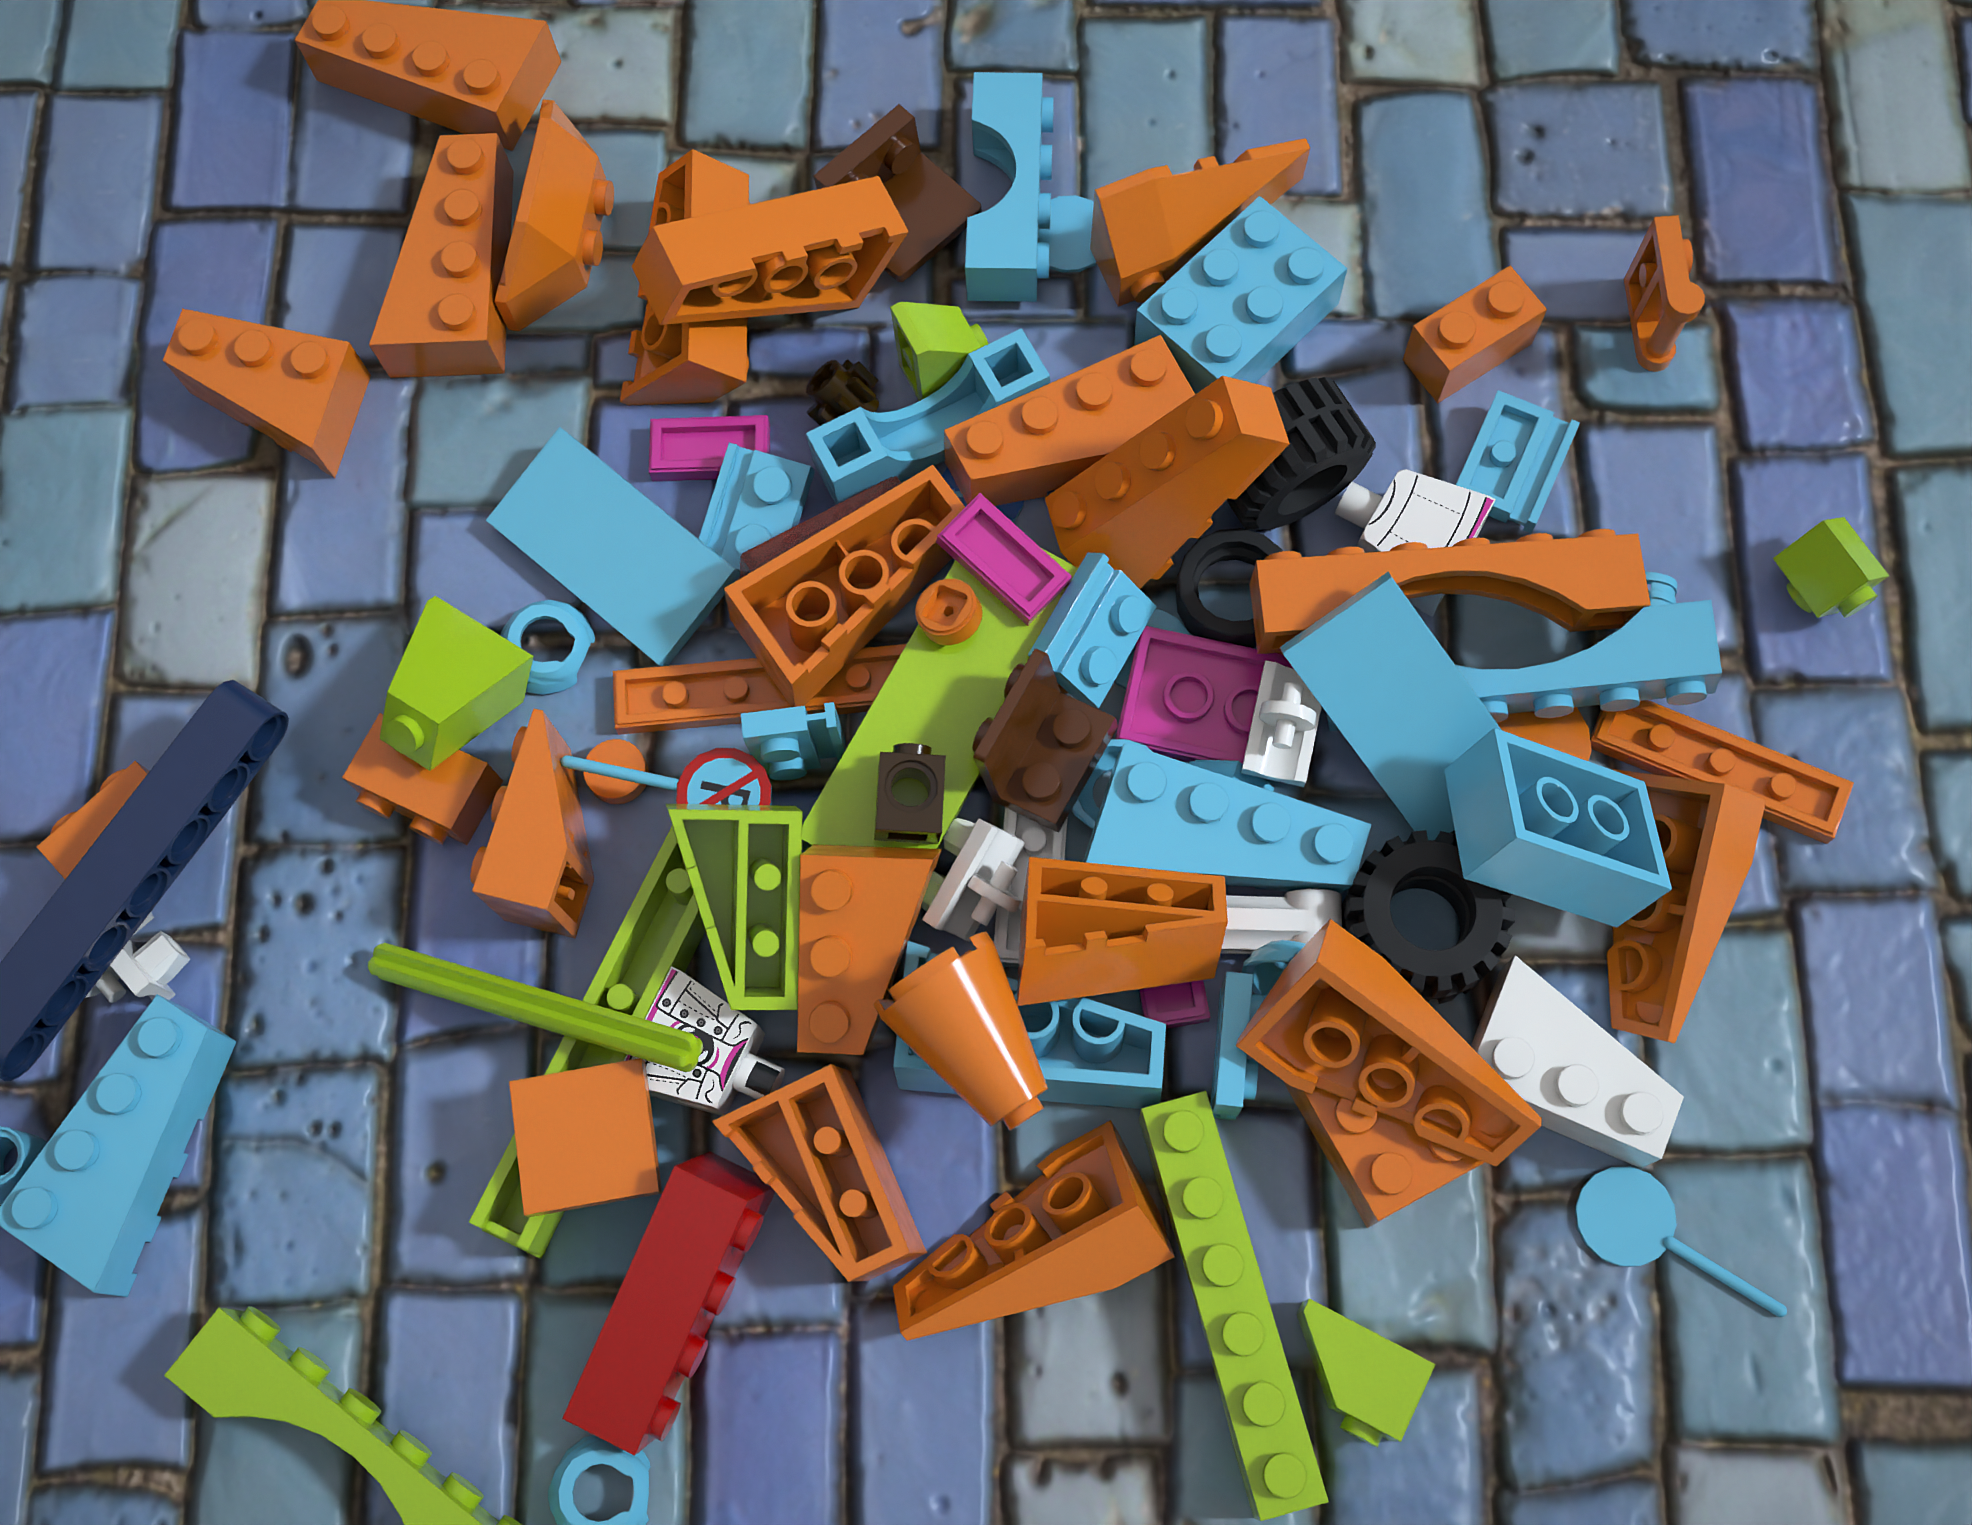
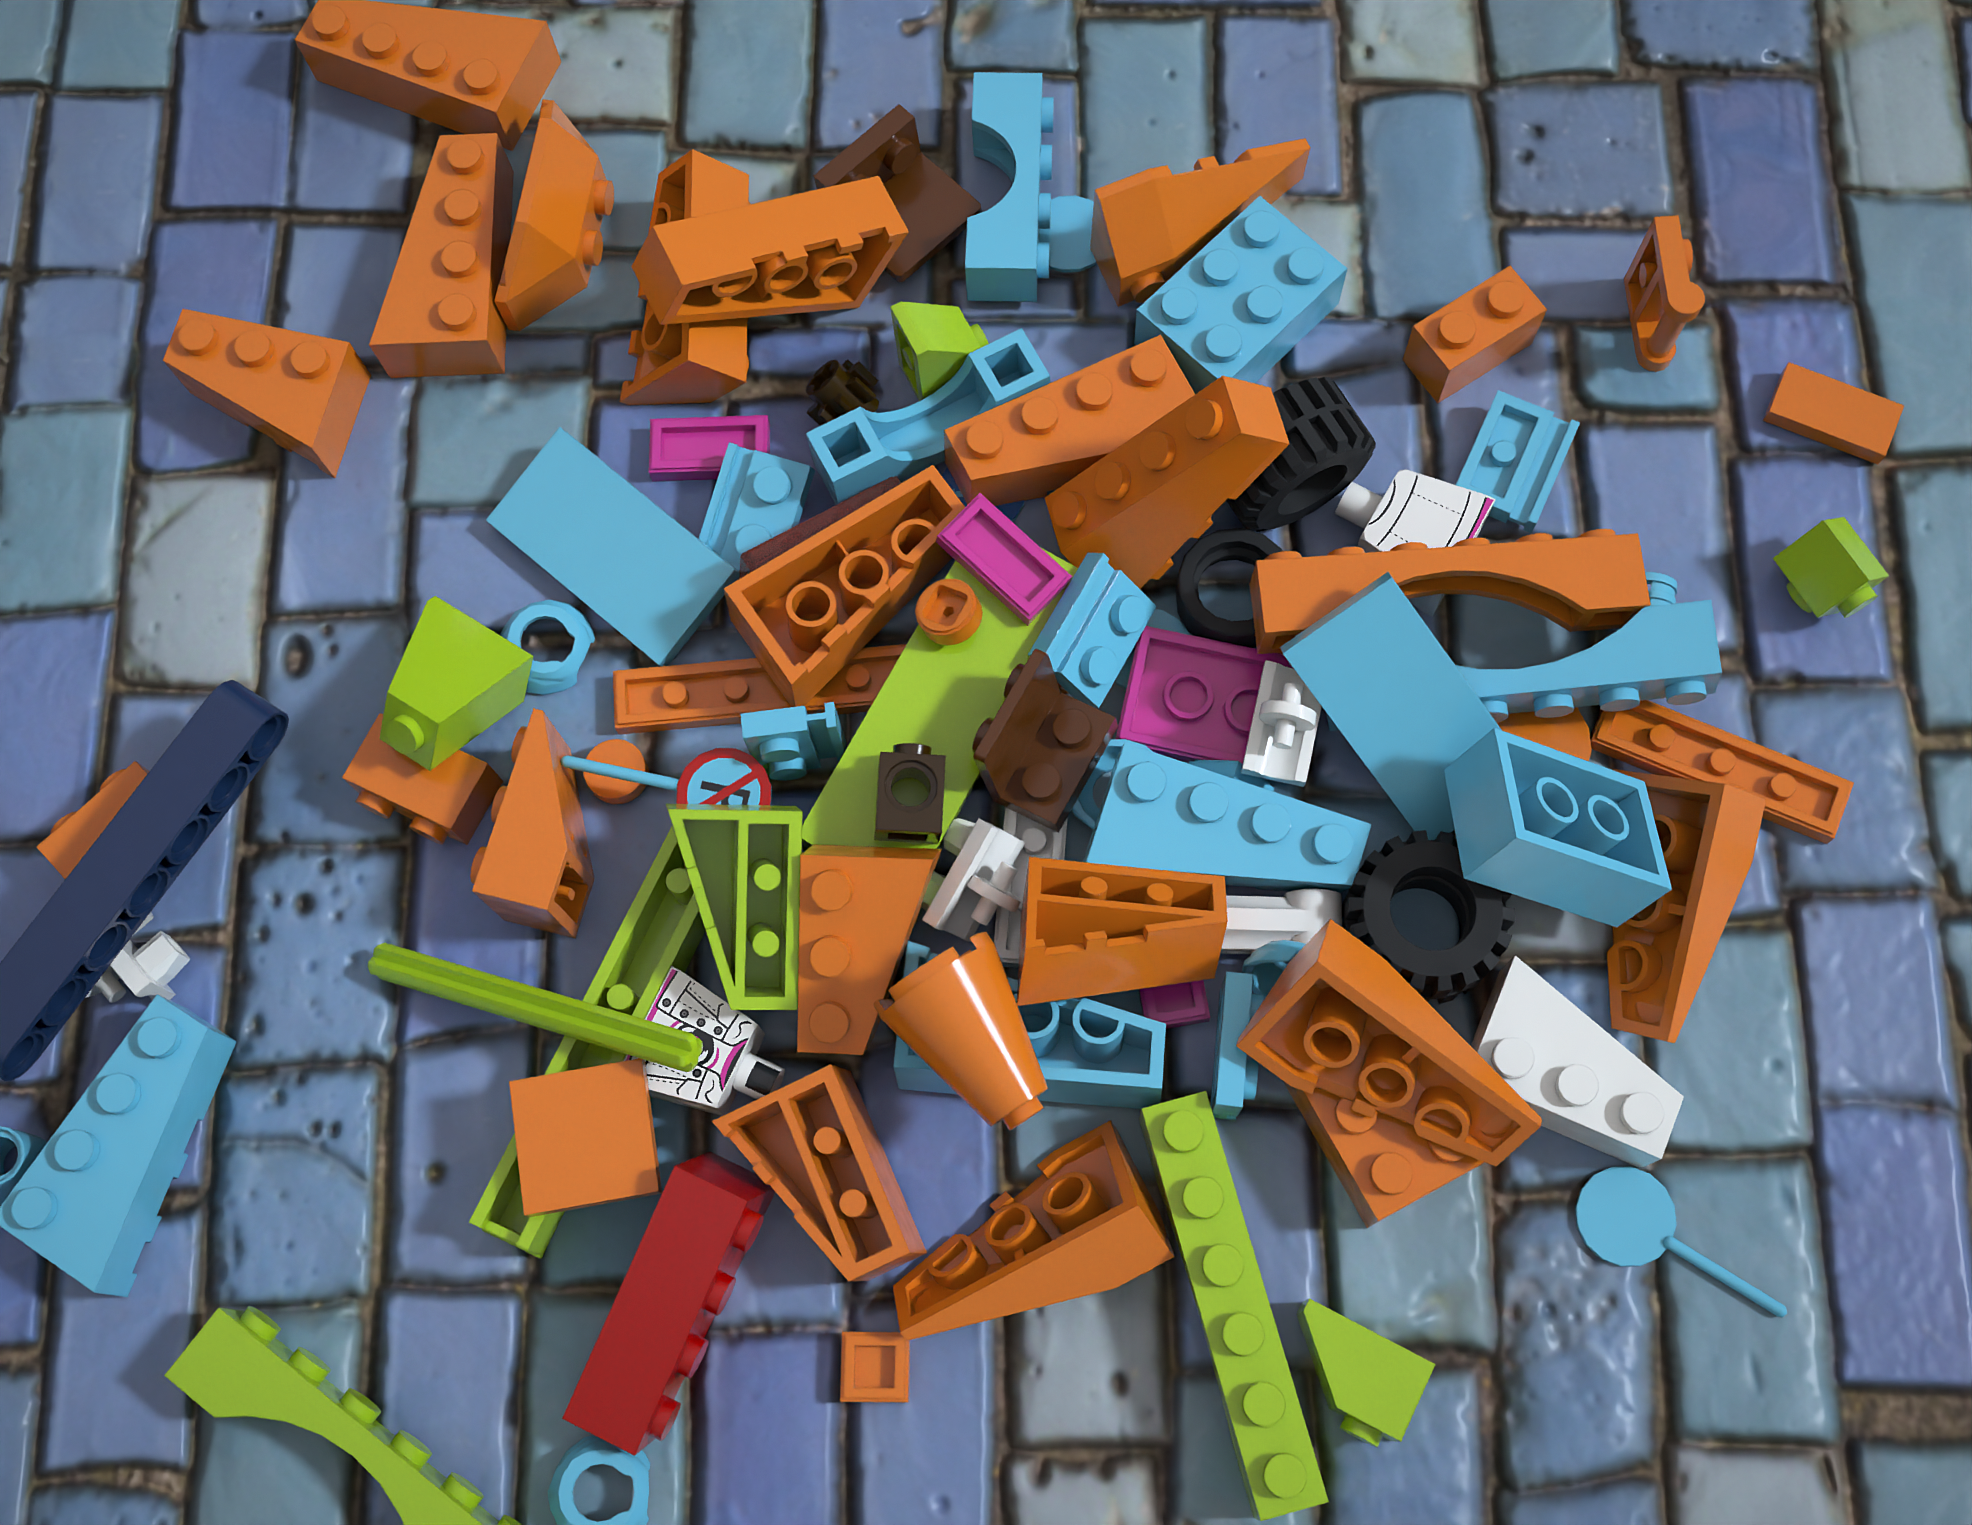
(875, 1367): none -> orange tile
(1833, 413): none -> orange tile

